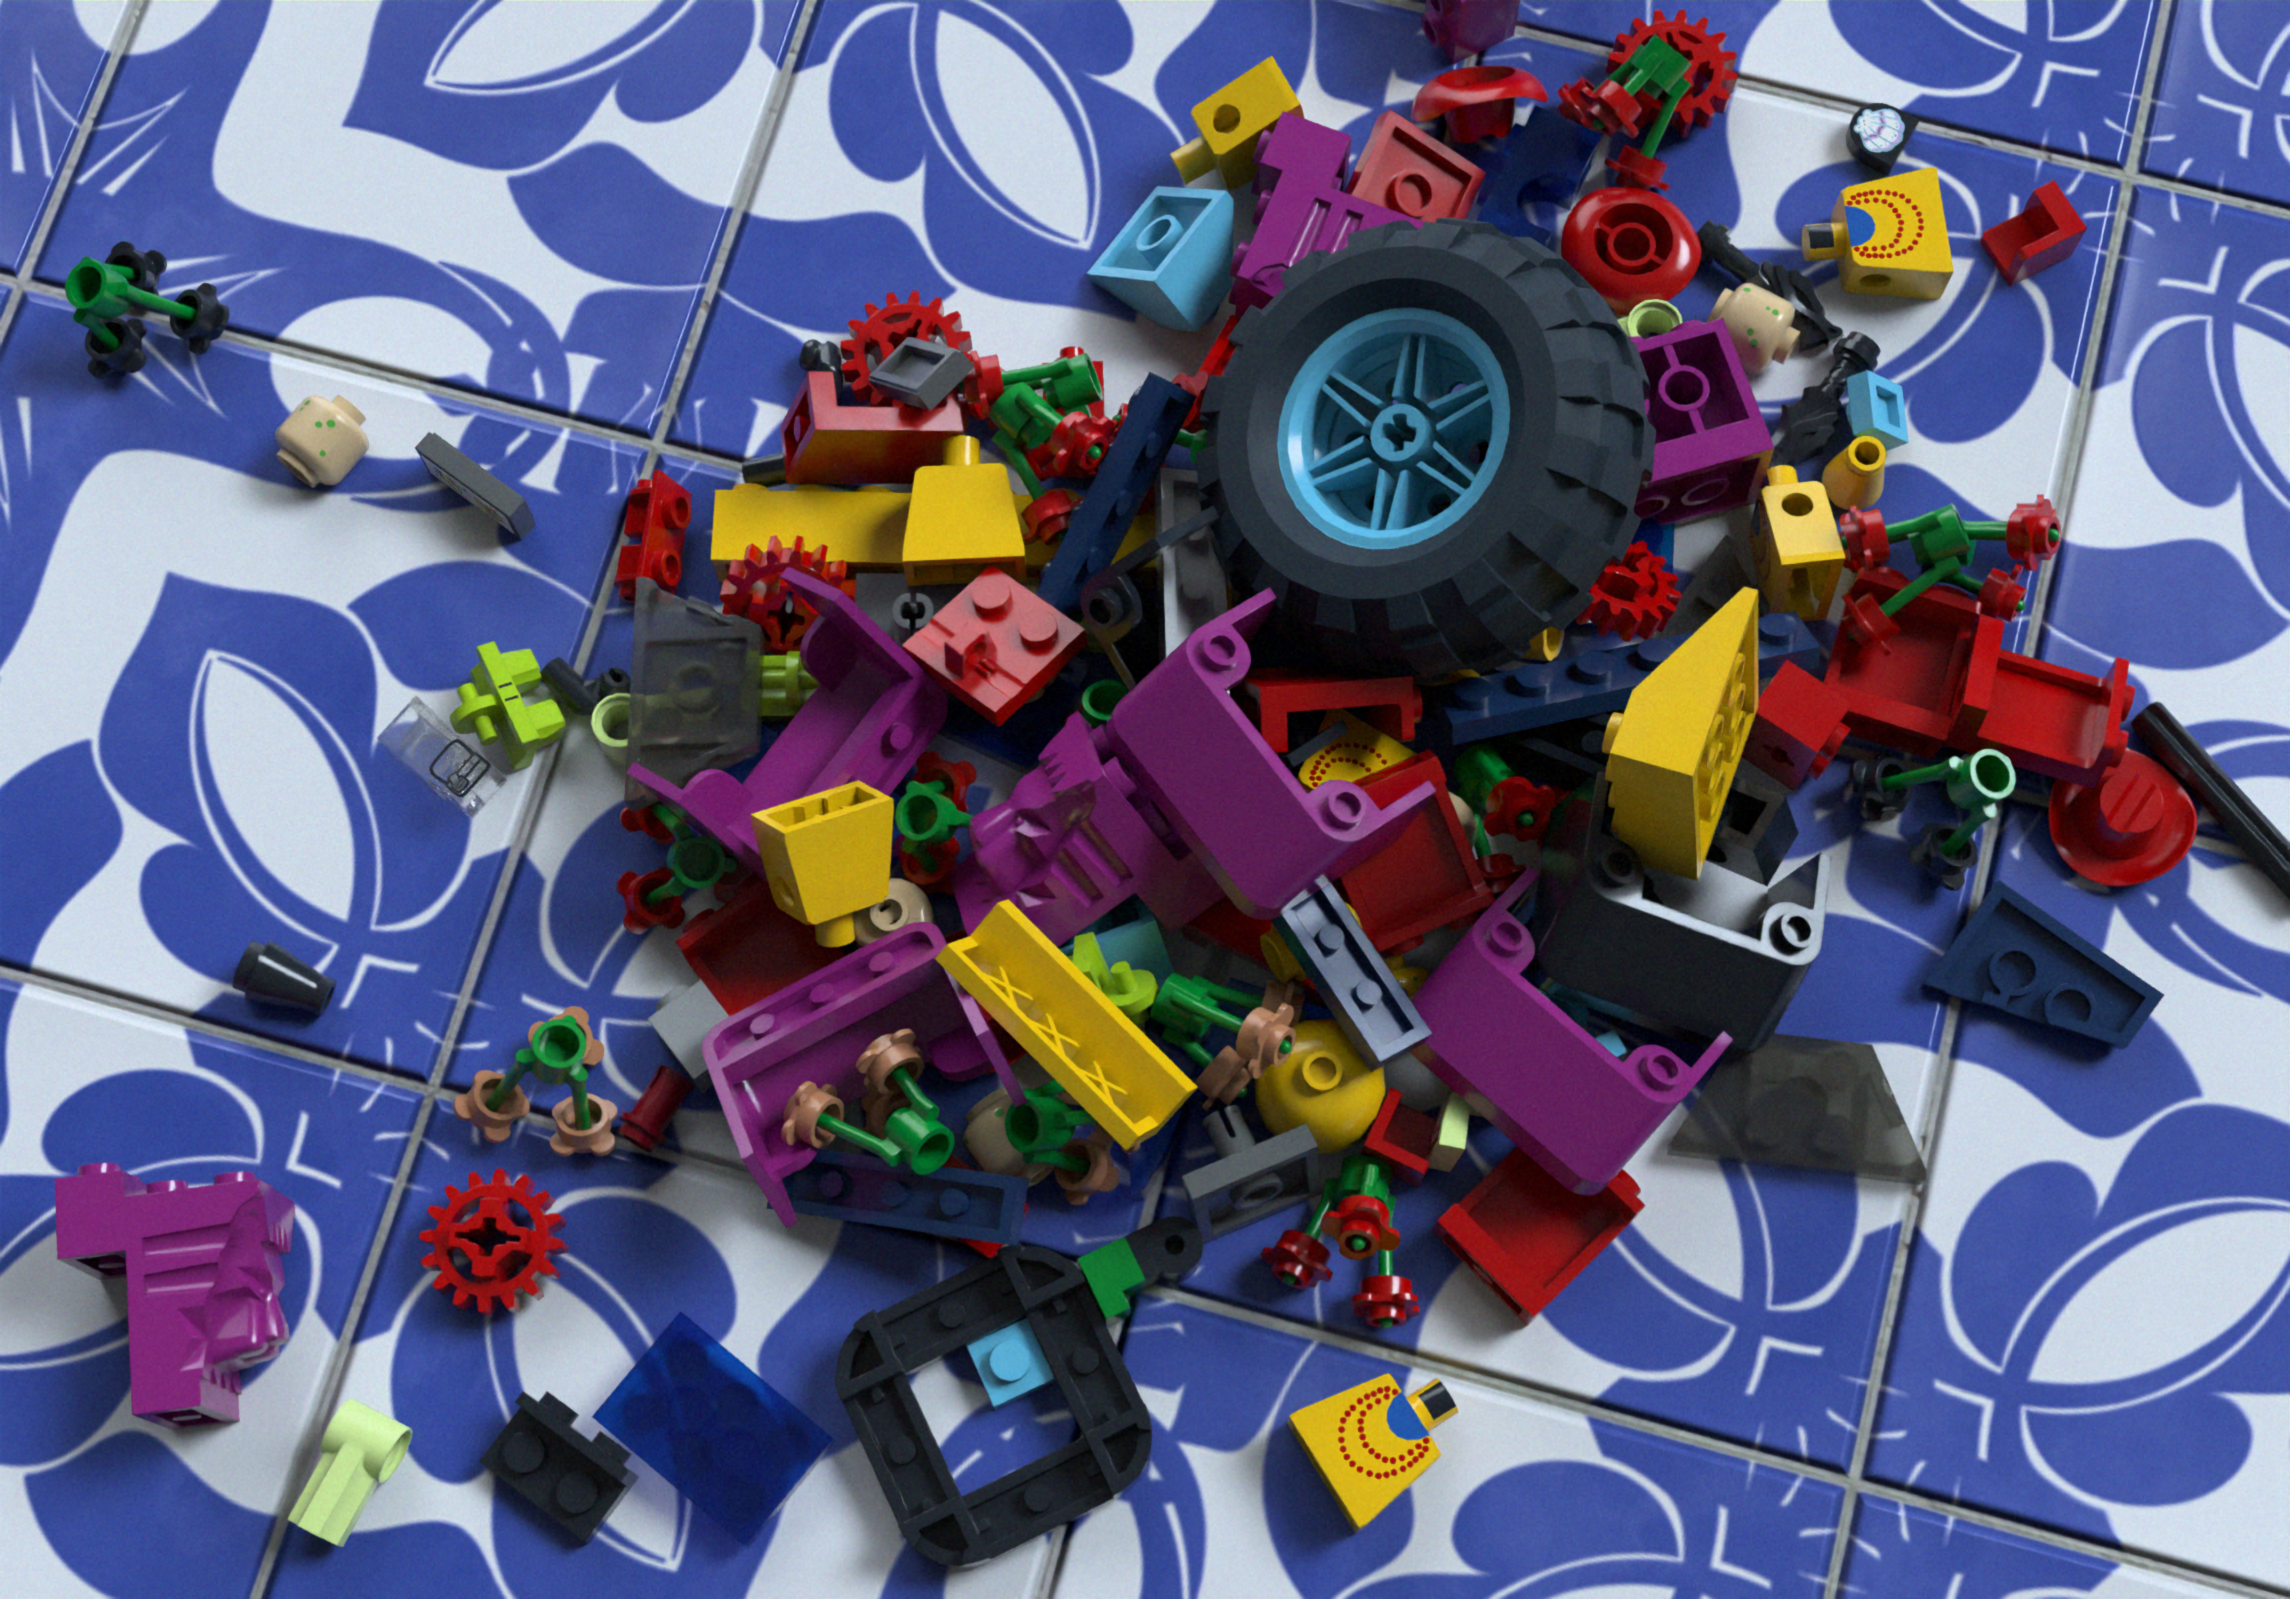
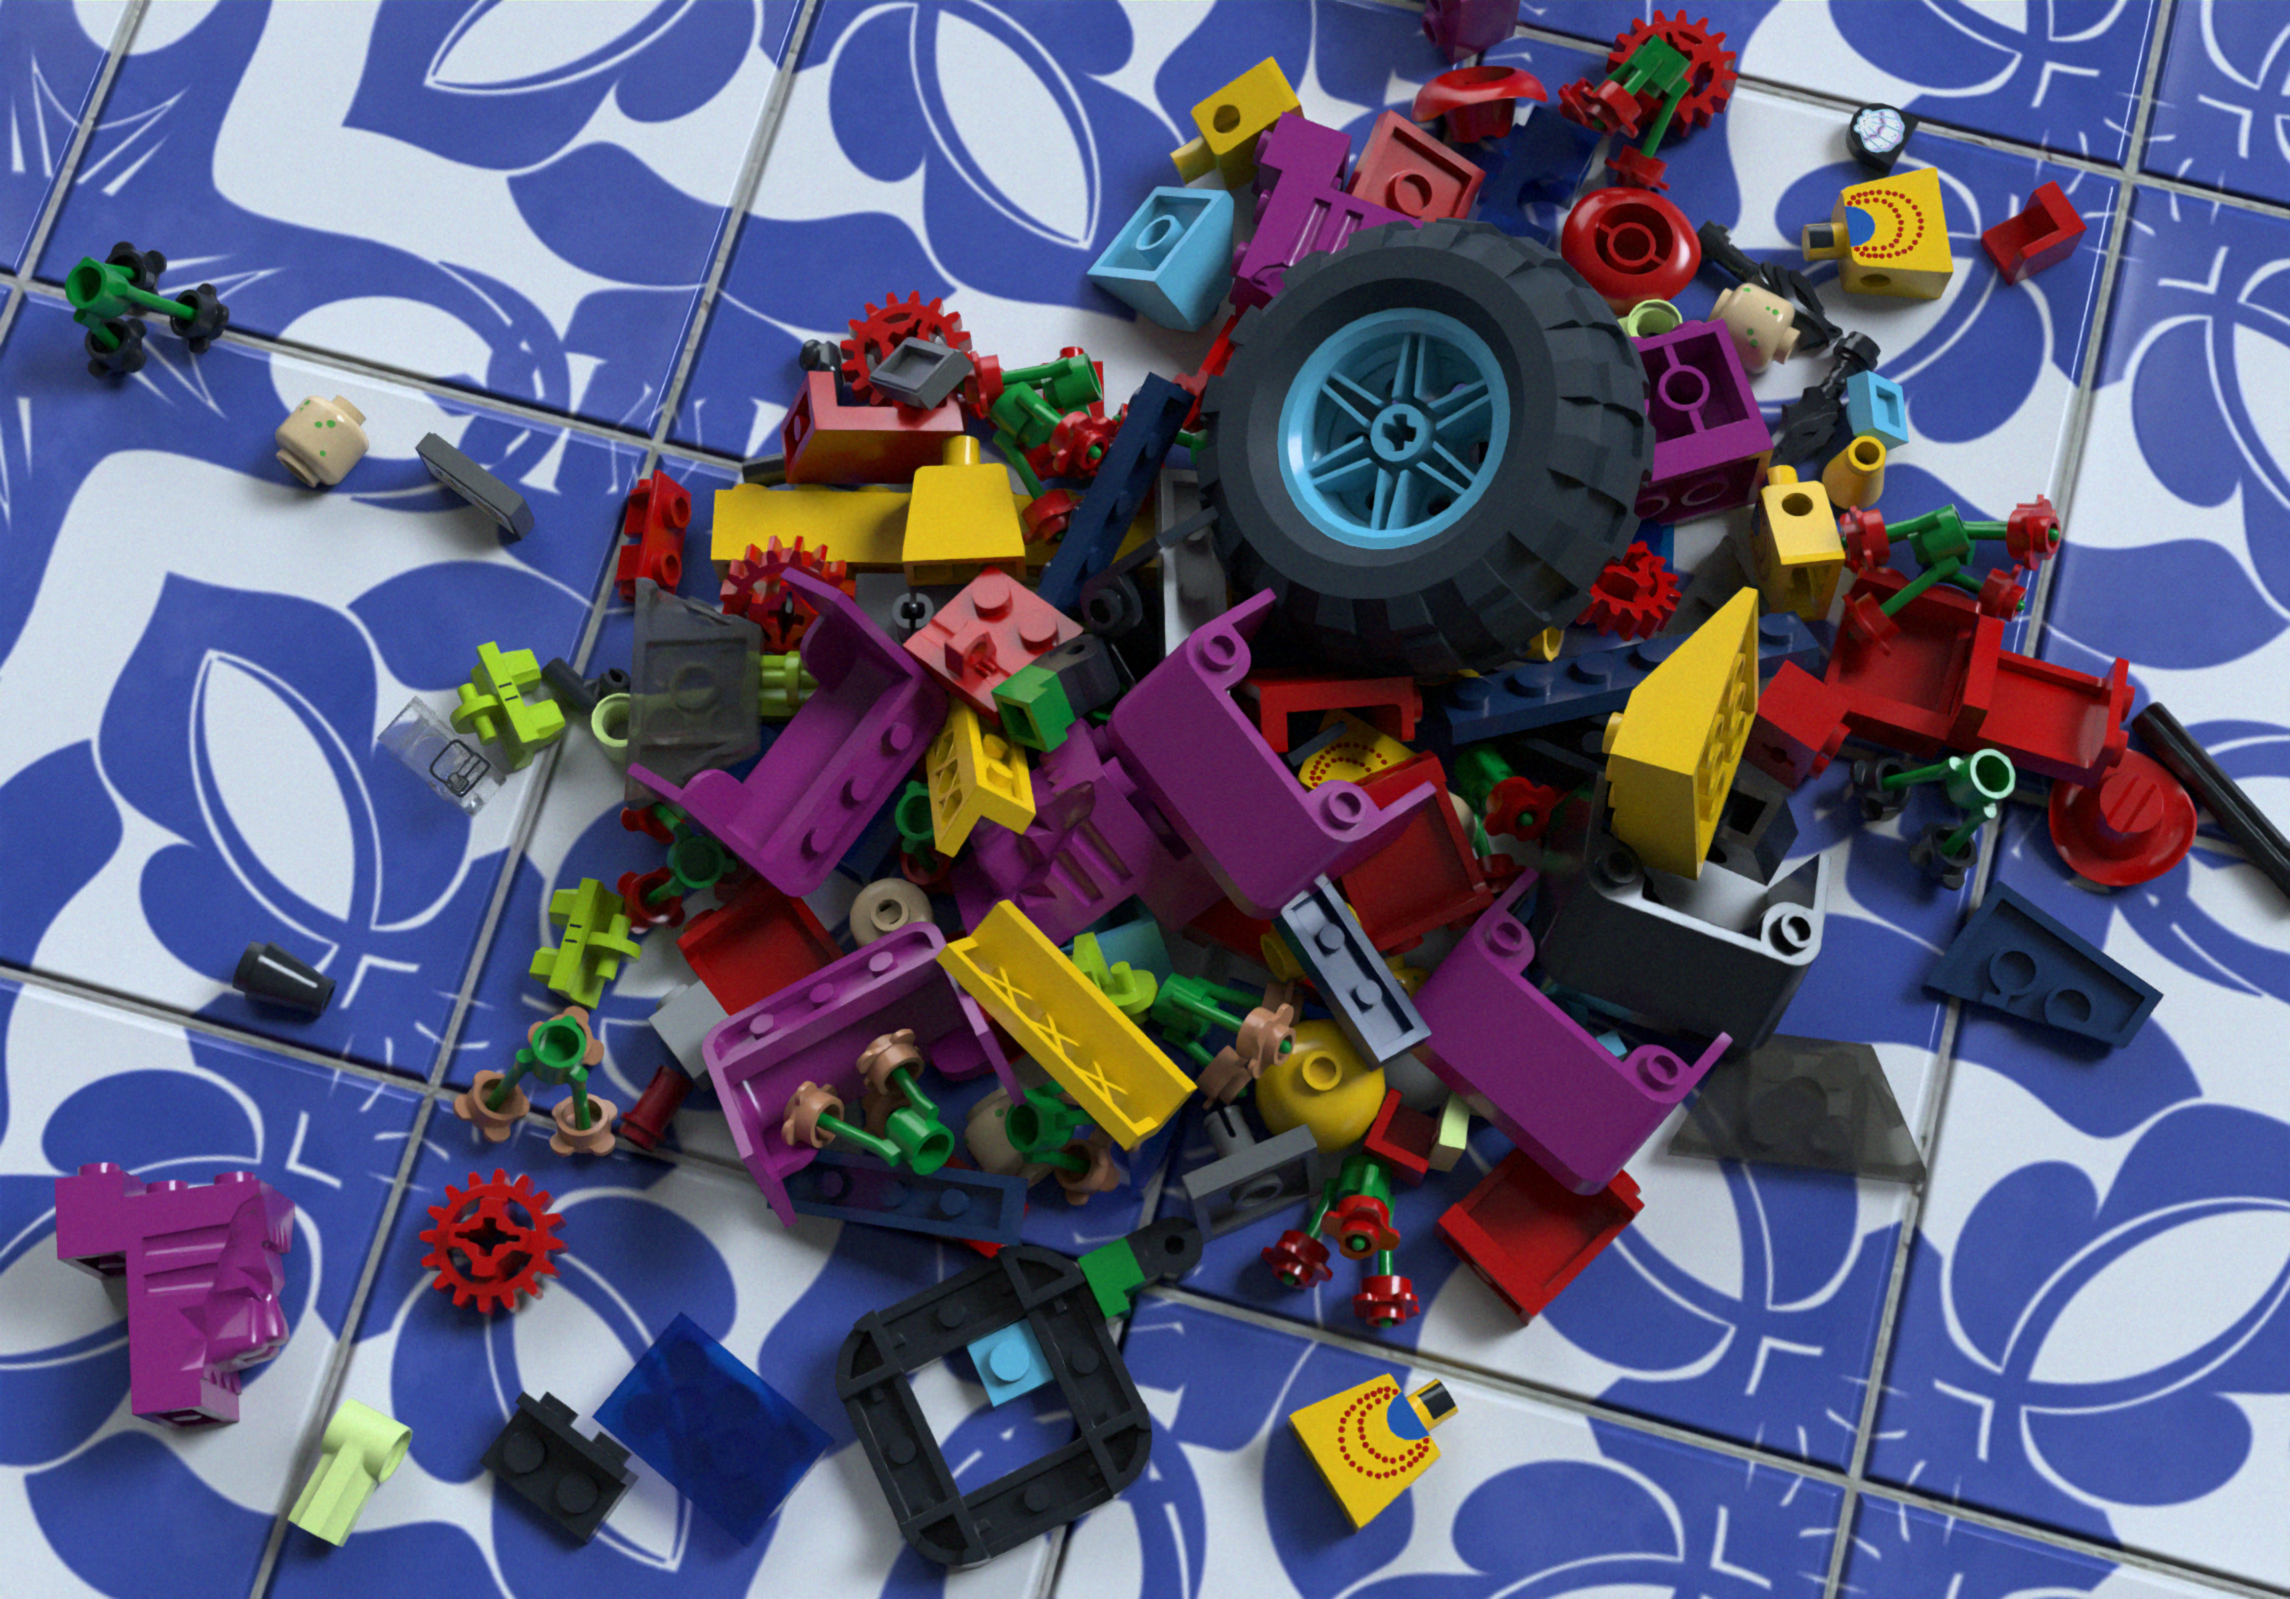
(591, 944): none -> lime hips
(828, 856): yellow torso -> none
(974, 774): none -> yellow fence
(1056, 691): none -> leg

